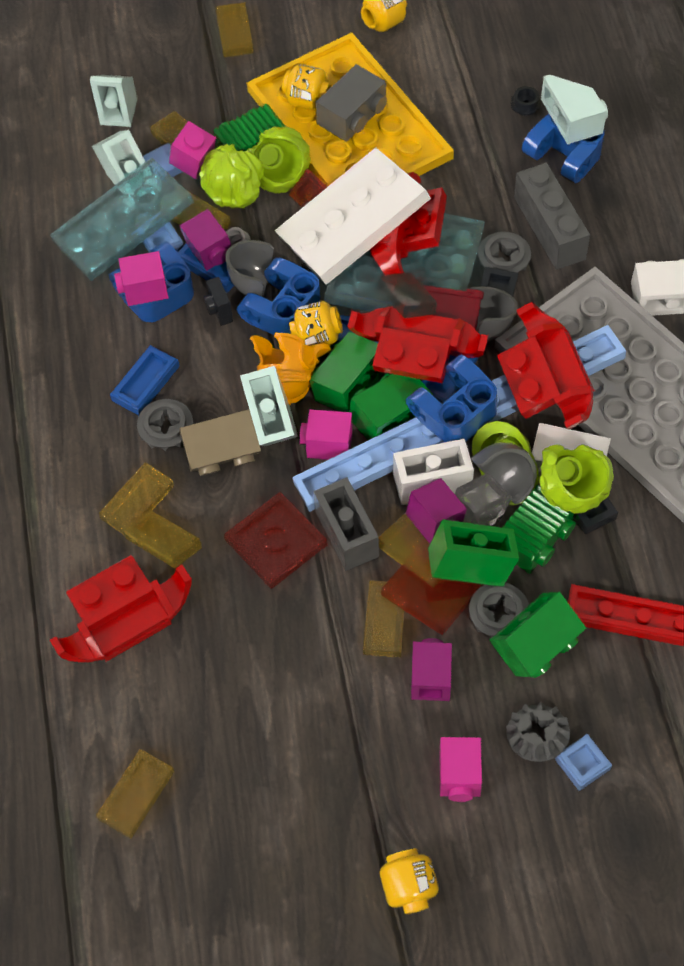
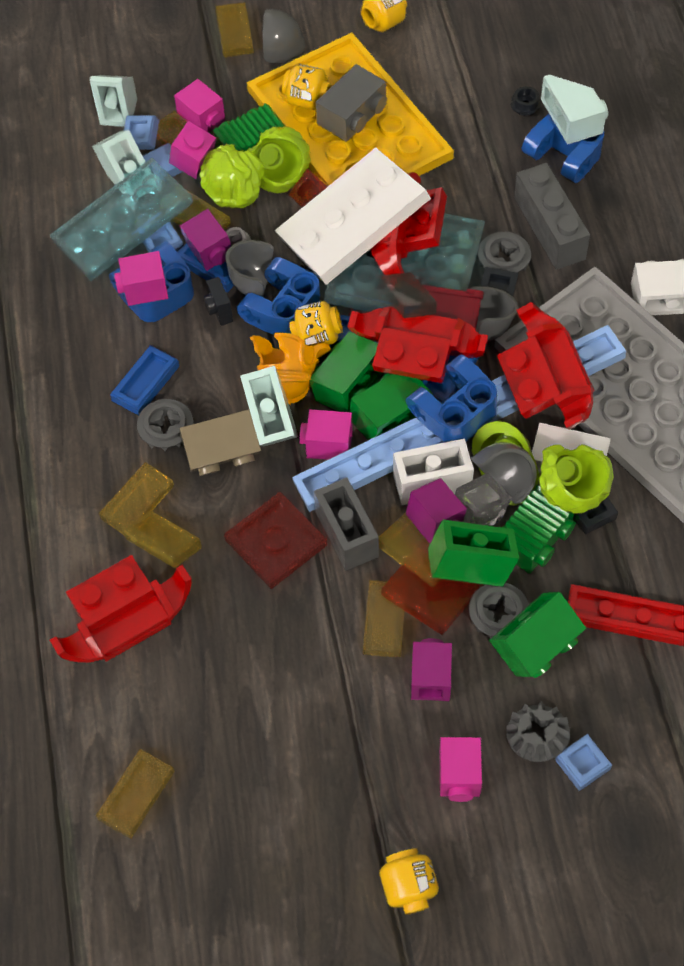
(143, 130): none -> medium blue tile
(200, 106): none -> dark pink brick
(281, 37): none -> dark grey helmet

